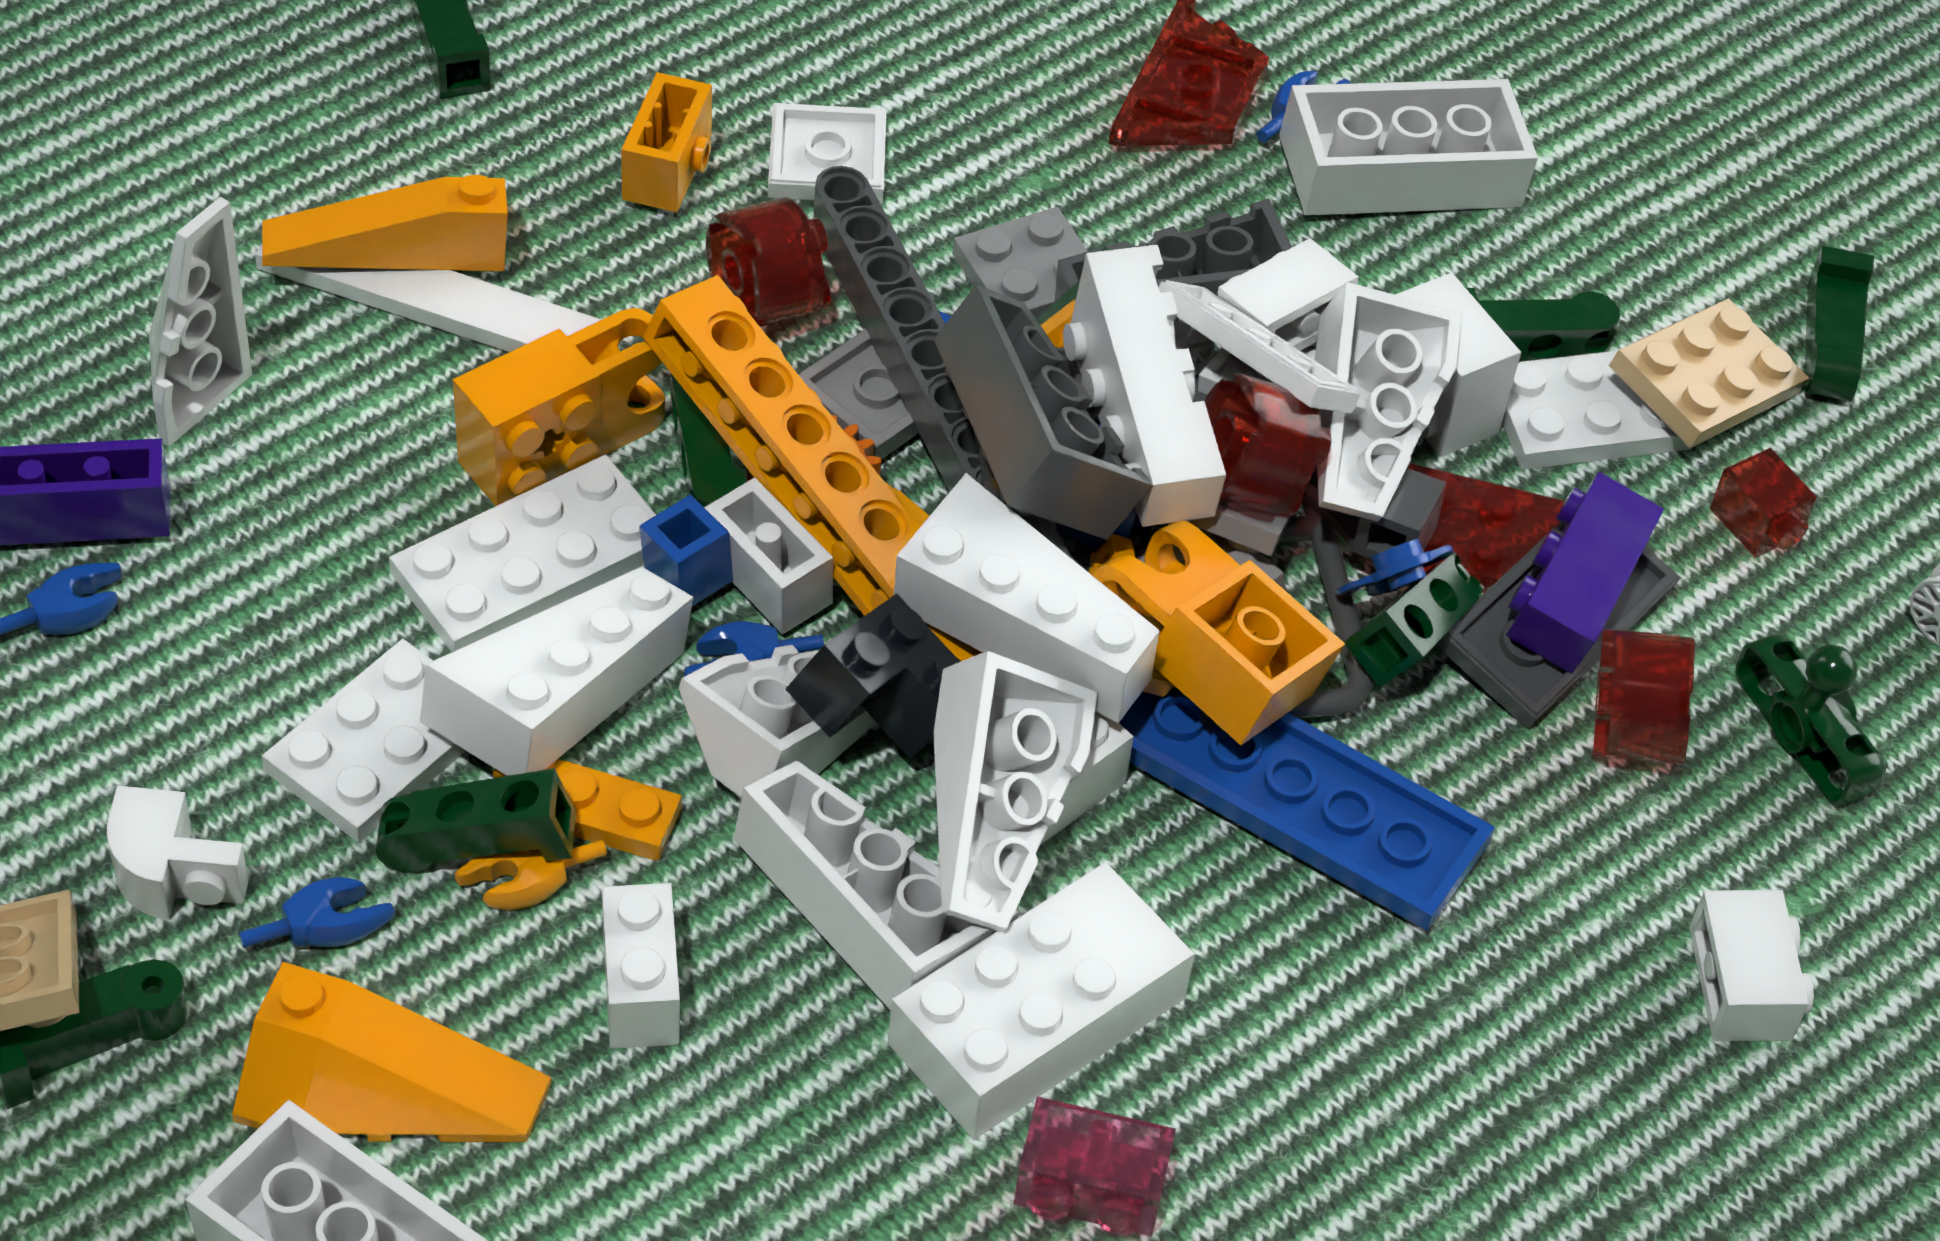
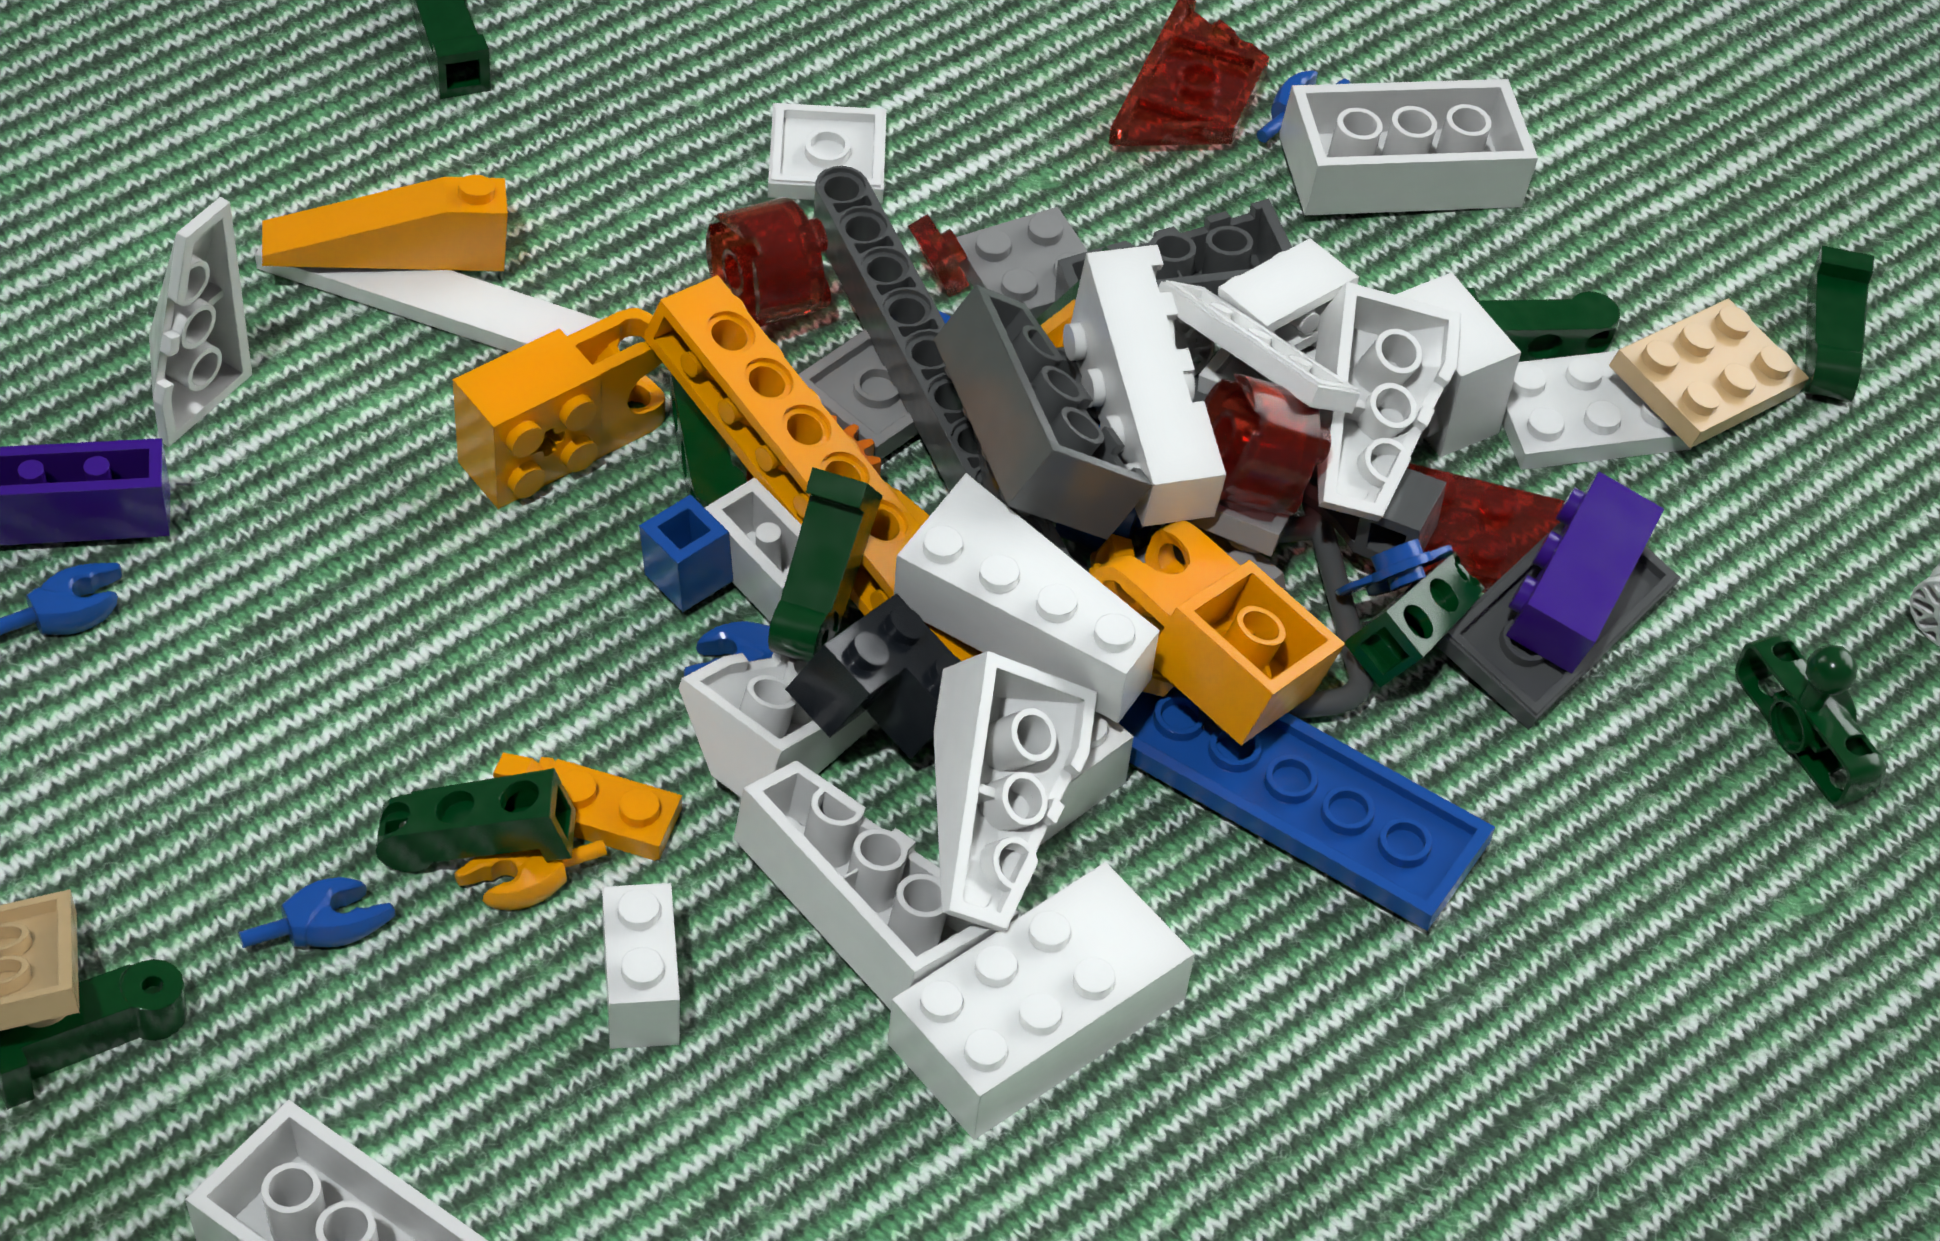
(160, 861): white brick -> none
(364, 745): white plate -> none
(378, 1068): light orange wedge -> none
(525, 554): white plate -> none
(558, 674): white wedge -> none
(667, 142): light orange brick -> none
(823, 564): none -> dark green leg
(941, 253): none -> clear red plate
(1093, 1167): clear pink brick -> none
(1644, 696): clear red brick -> none
(1750, 965): white brick -> none
(1763, 503): clear red brick -> none

